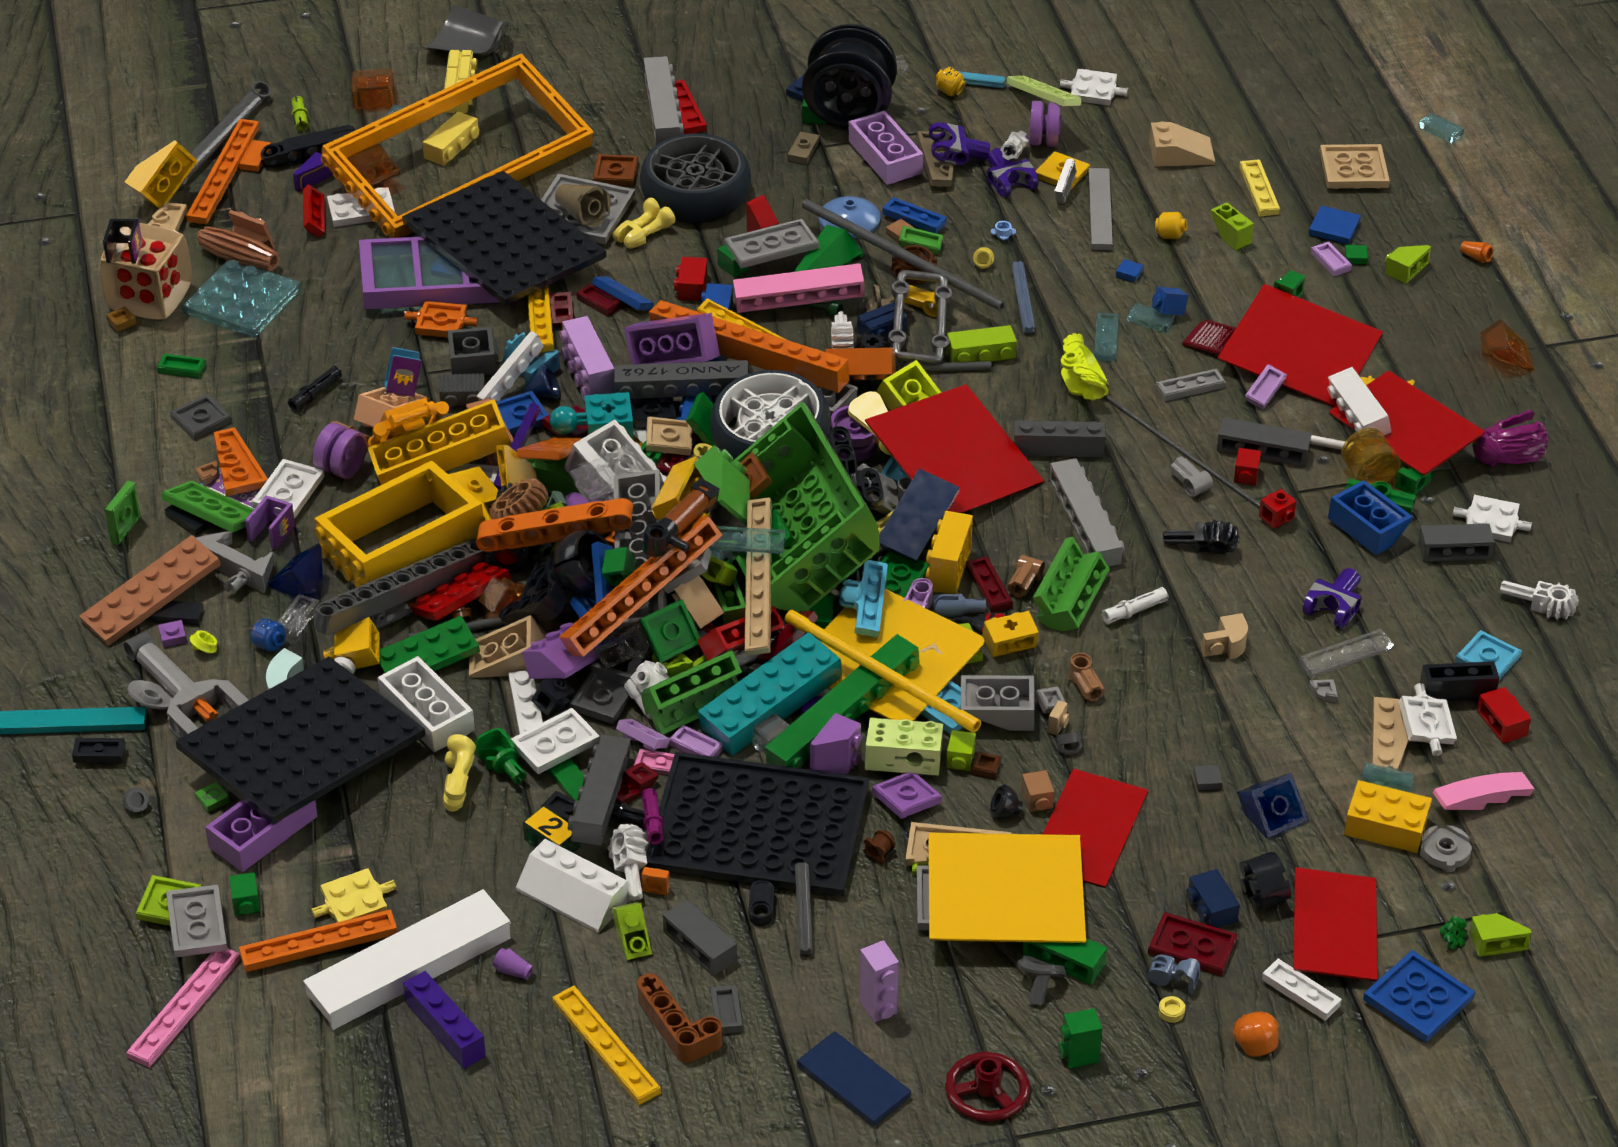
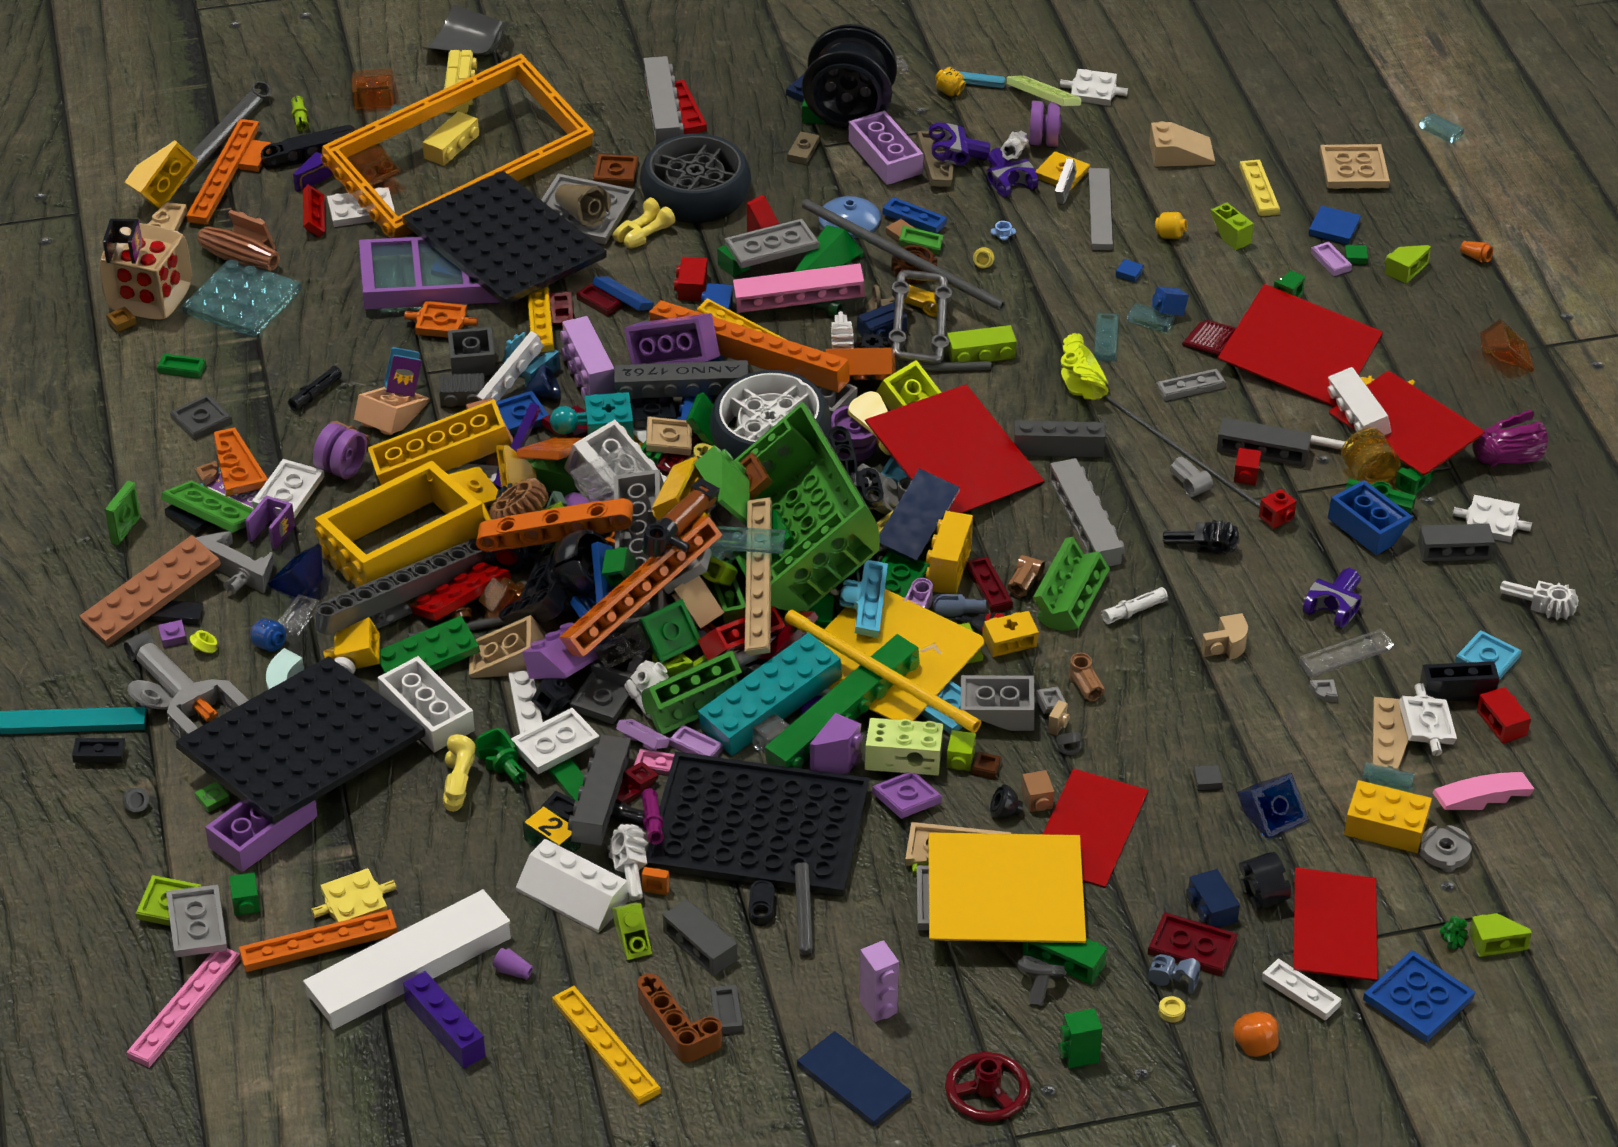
(406, 419): light orange brick -> none
(879, 845): reddish brown brick -> none
(1023, 297): sand blue axle -> none
(1265, 386): lavender tile -> none

